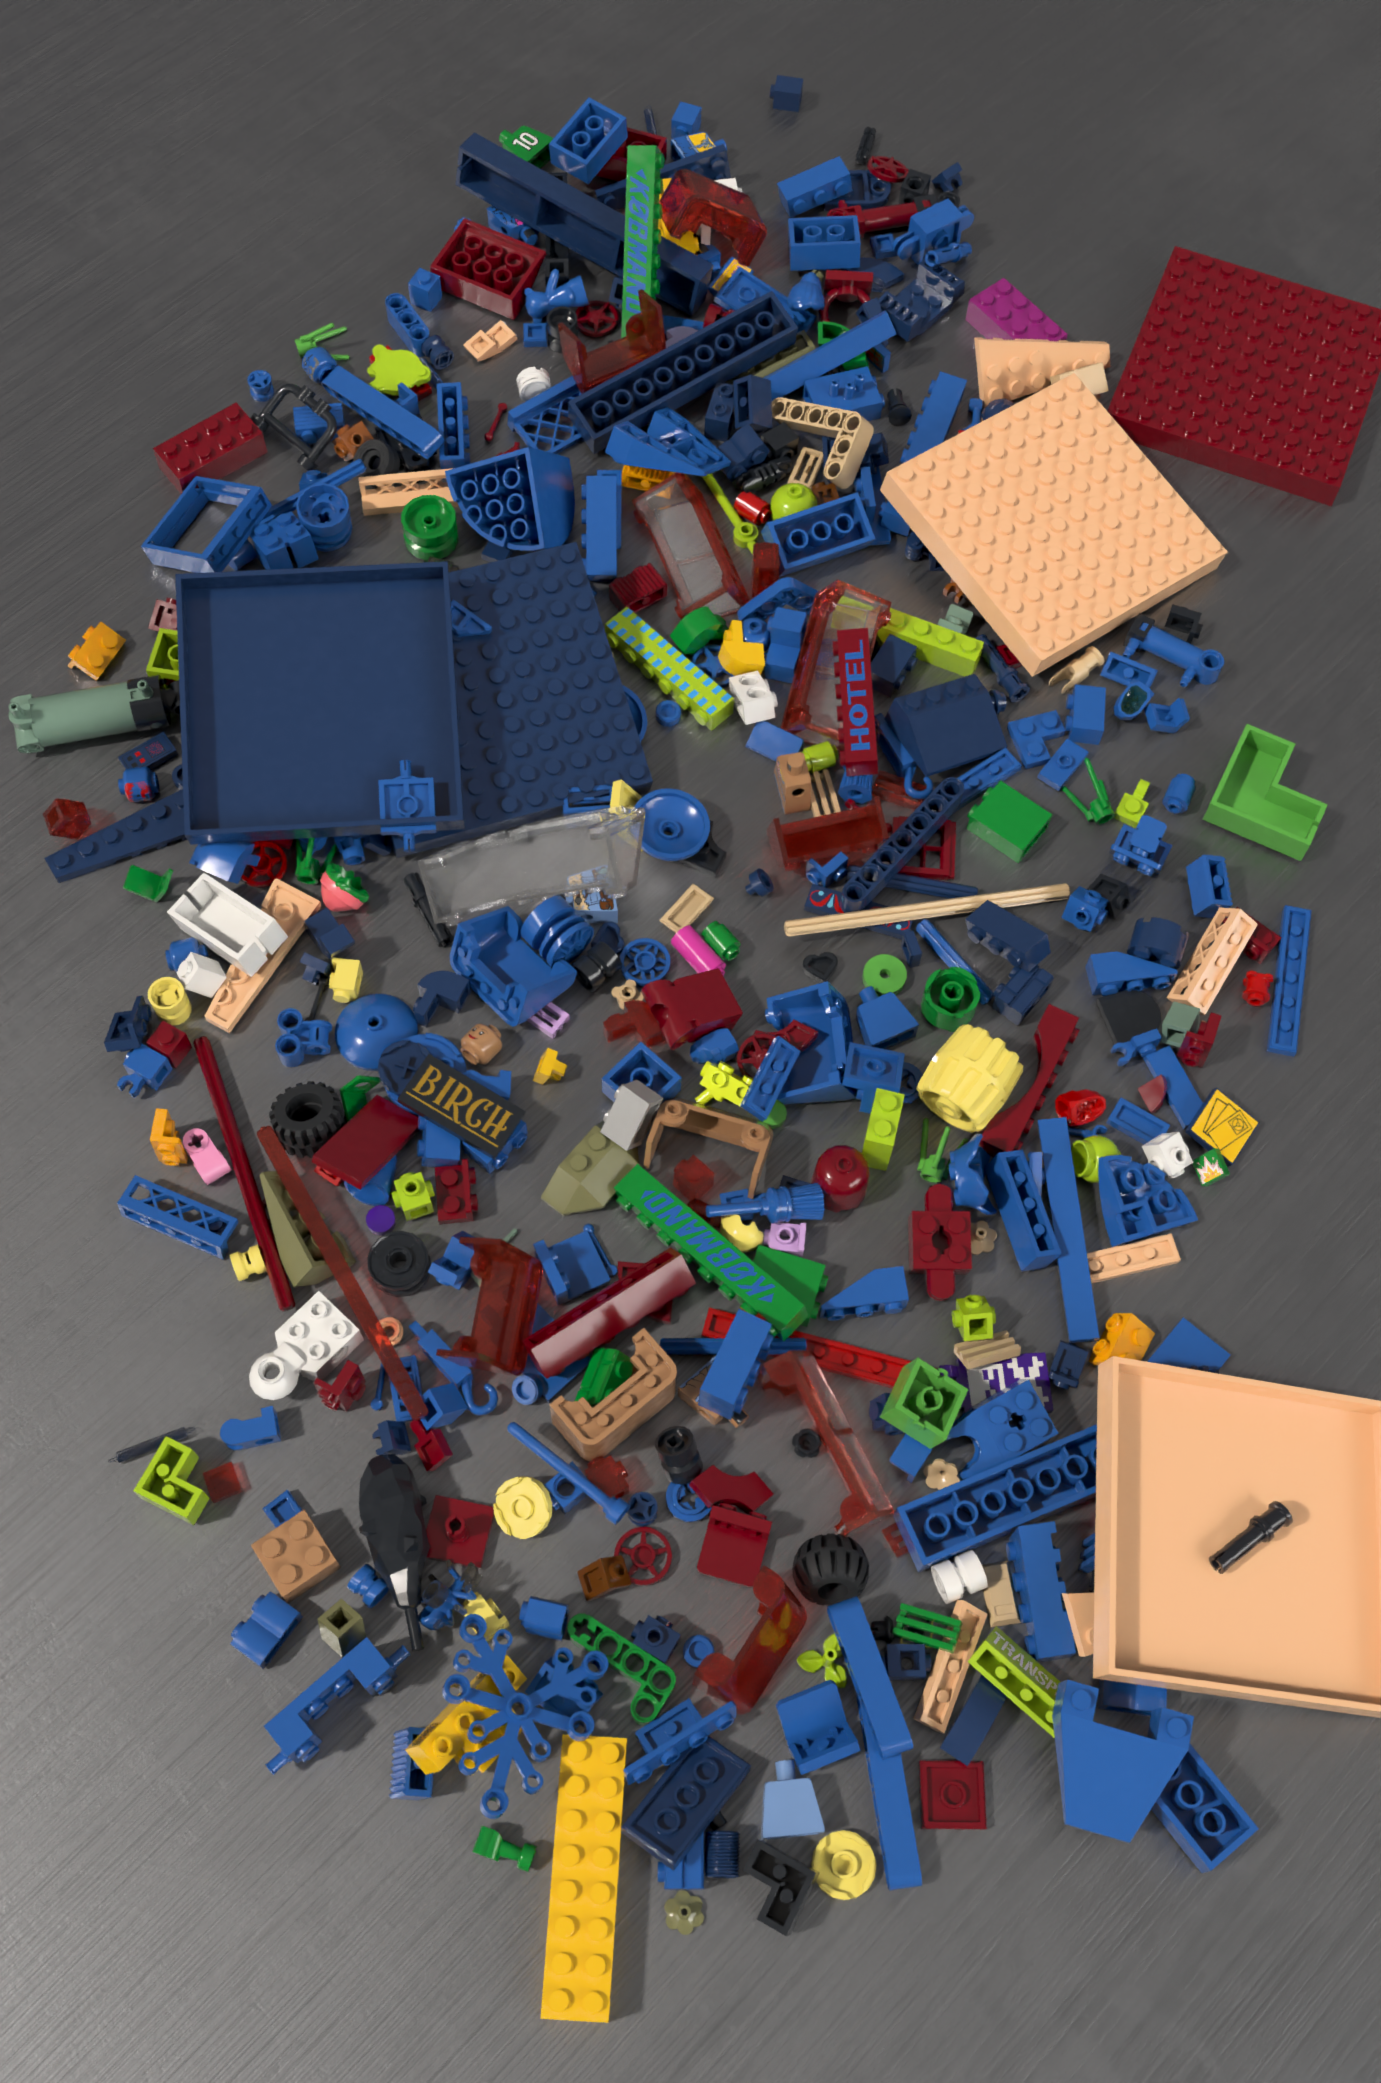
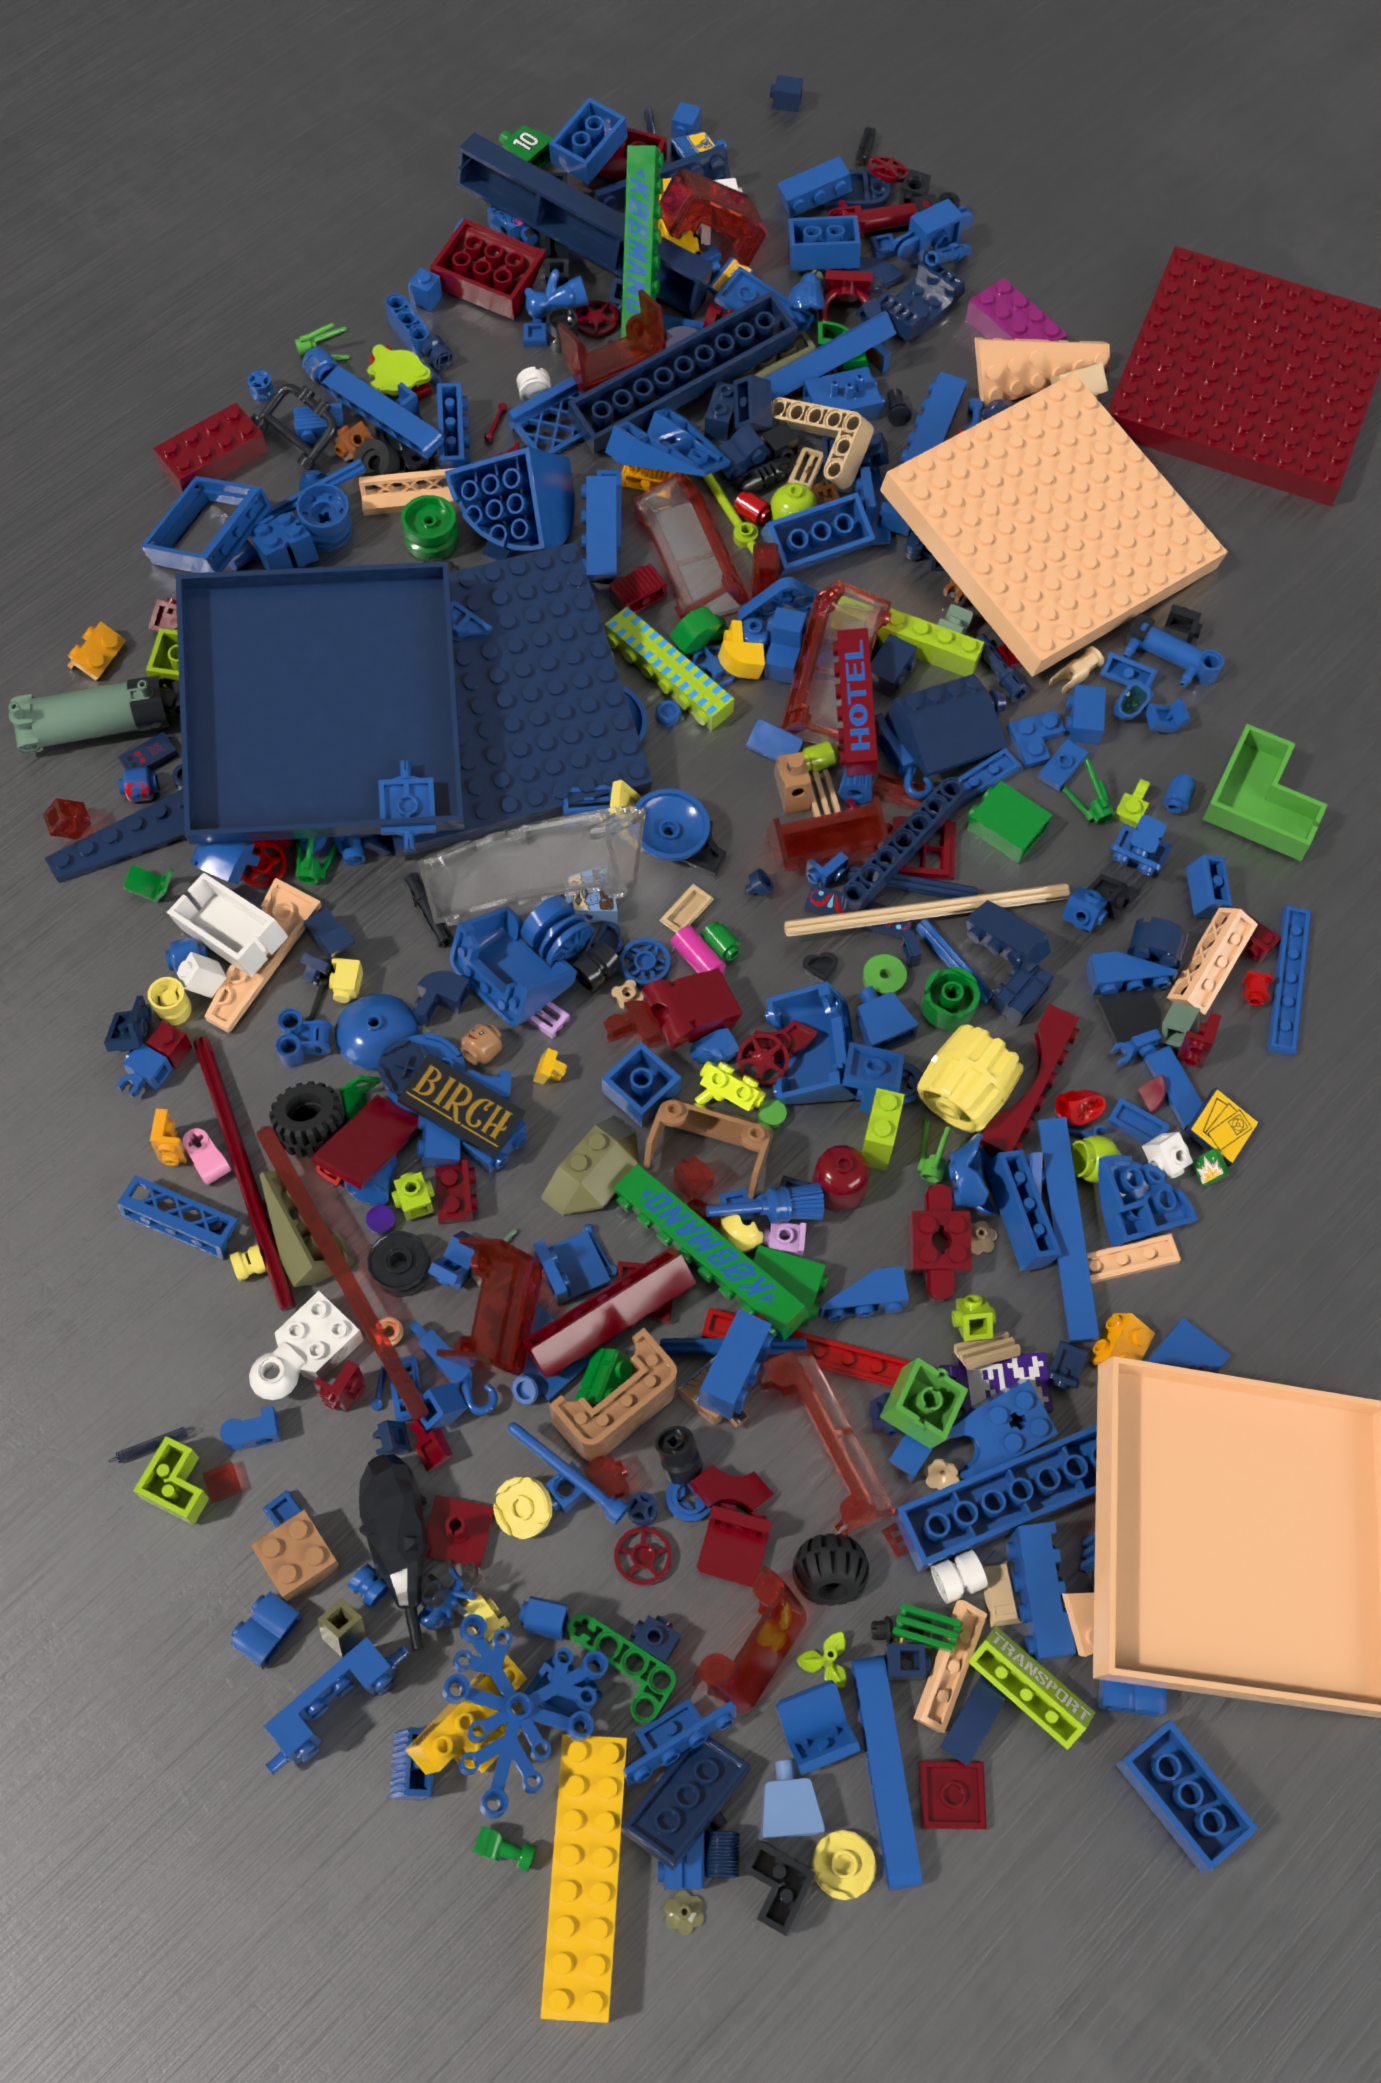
(341, 889): hair -> none
(492, 342): light nougat slope -> none
(603, 1577): reddish brown bracket -> none
(631, 1114): light grey piece -> none
(696, 1649): blue tile -> none
(752, 697): white brick -> none
(770, 1078): blue tile -> none
(810, 1436): black plate -> none
(870, 1678): blue beam -> none
(949, 176): dark blue tile -> none
(1109, 1773): blue wedge -> none
(1260, 1530): black pin -> none

